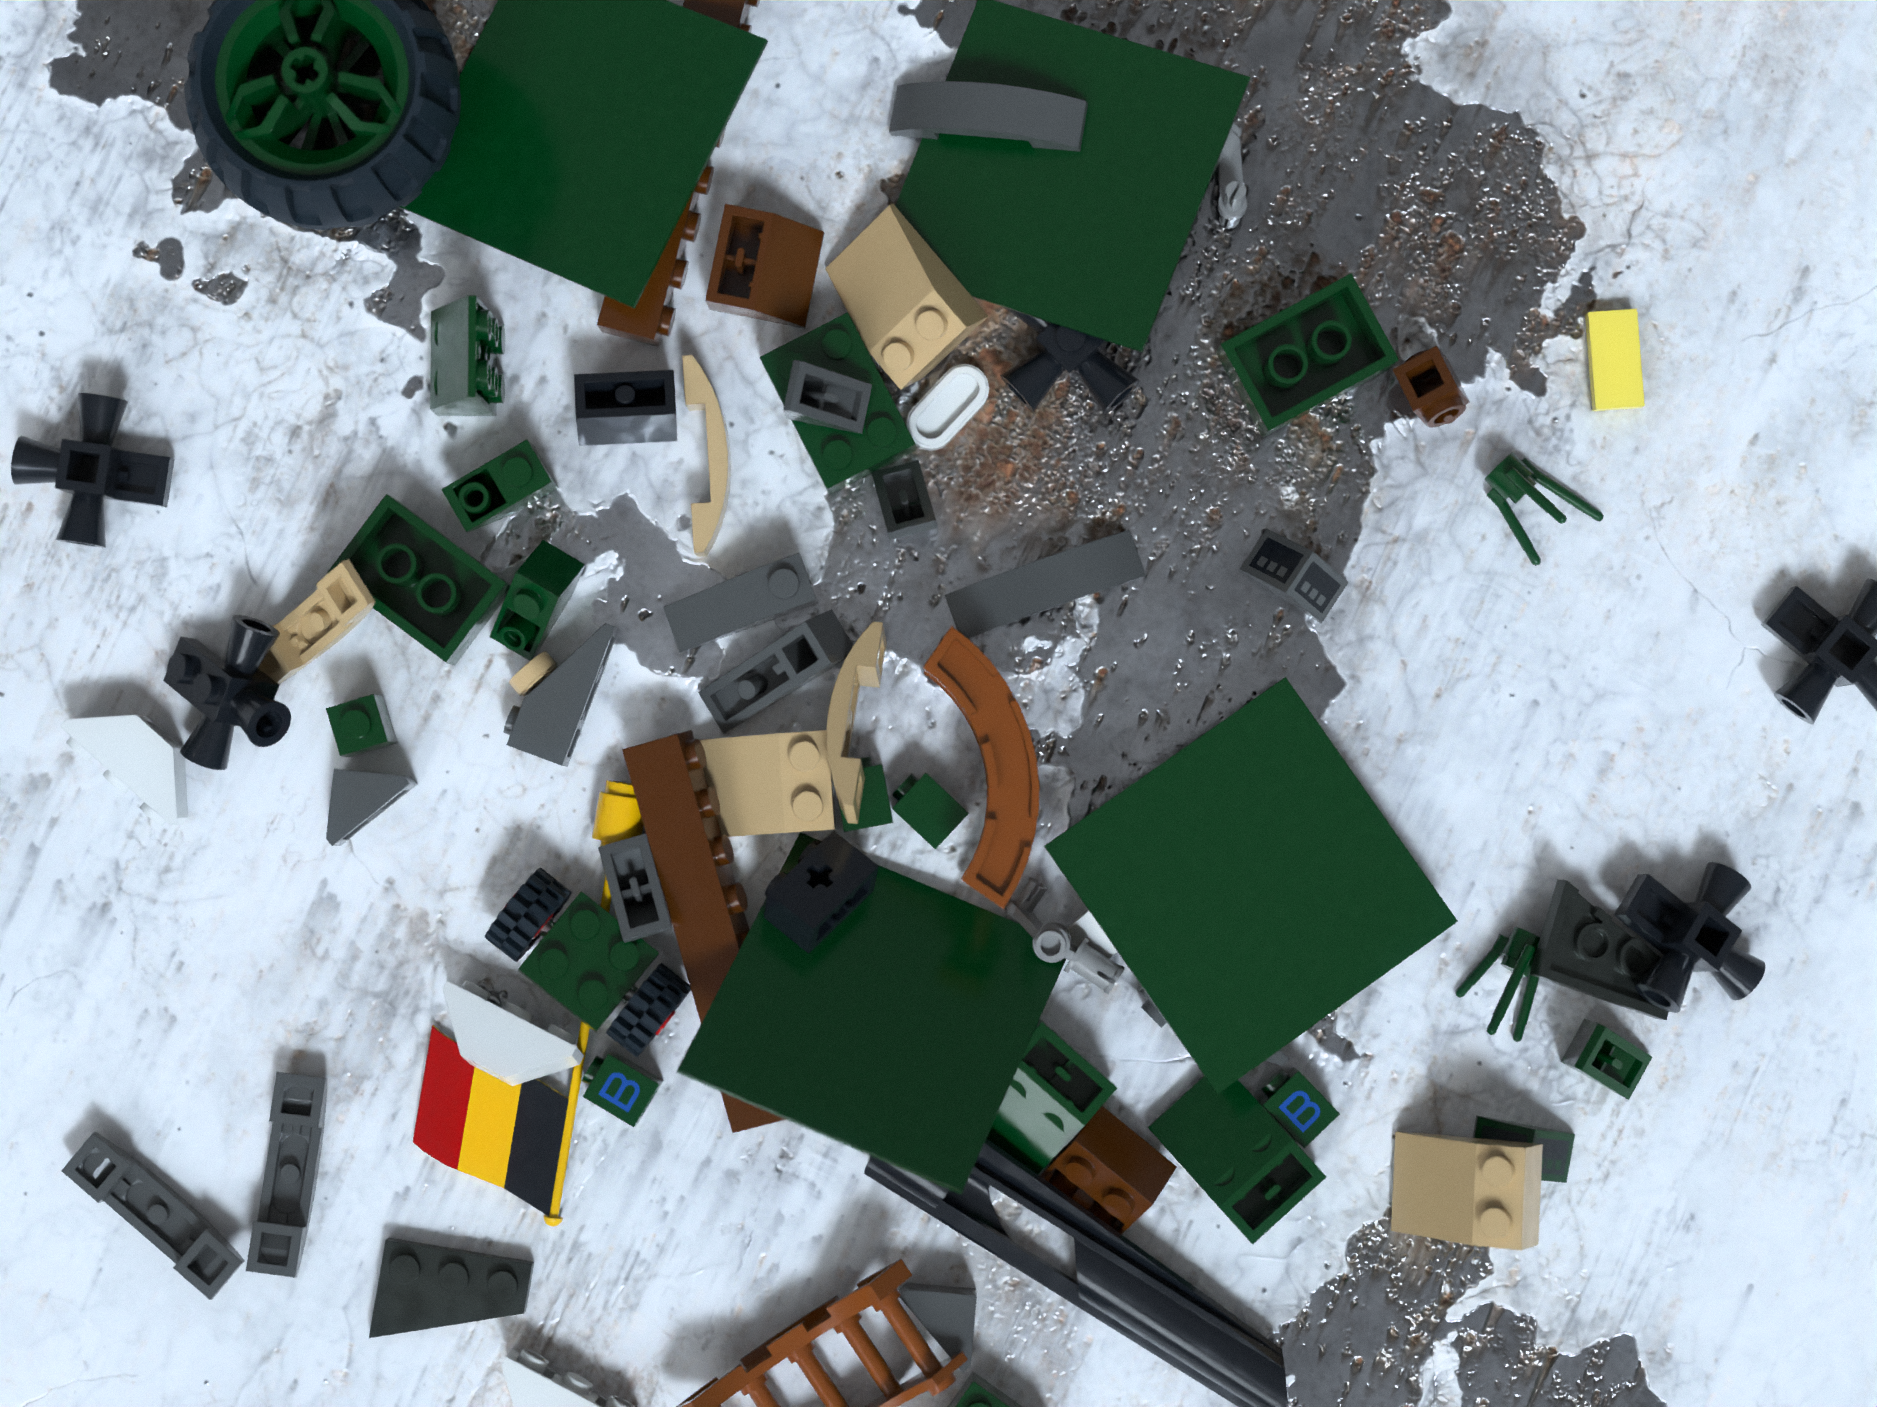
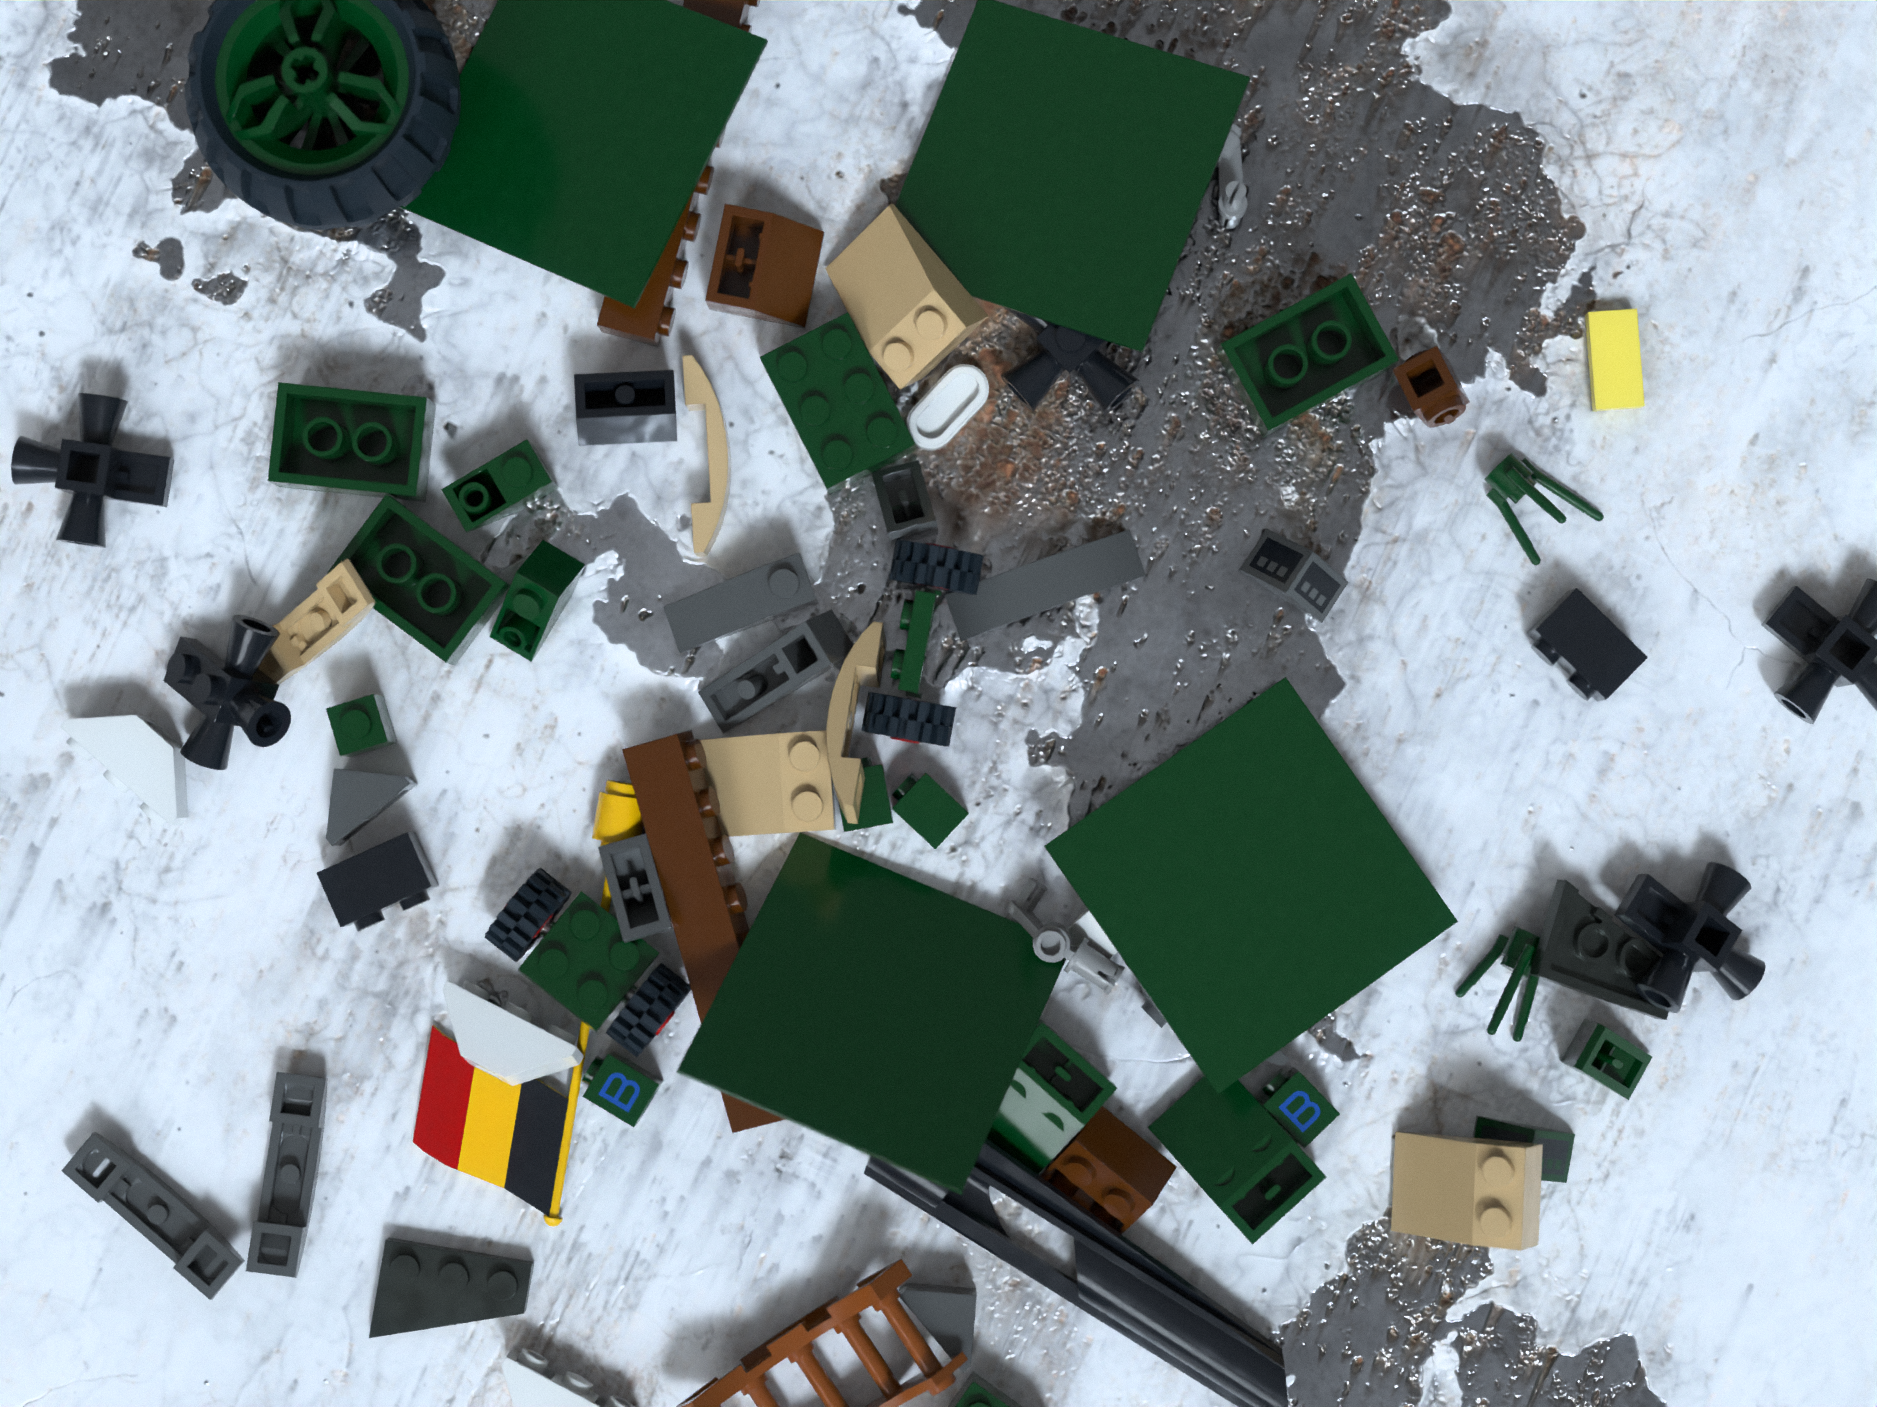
(351, 442): none -> dark green brick
(377, 881): none -> black brick
(465, 359): slope -> none
(533, 673): tan tile -> none
(558, 707): dark grey slope -> none
(819, 890): black brick -> none
(826, 398): dark grey slope -> none
(934, 568): none -> black plate
(989, 111): dark grey slope -> none
(1007, 759): dark orange fence -> none
(1585, 646): none -> black brick

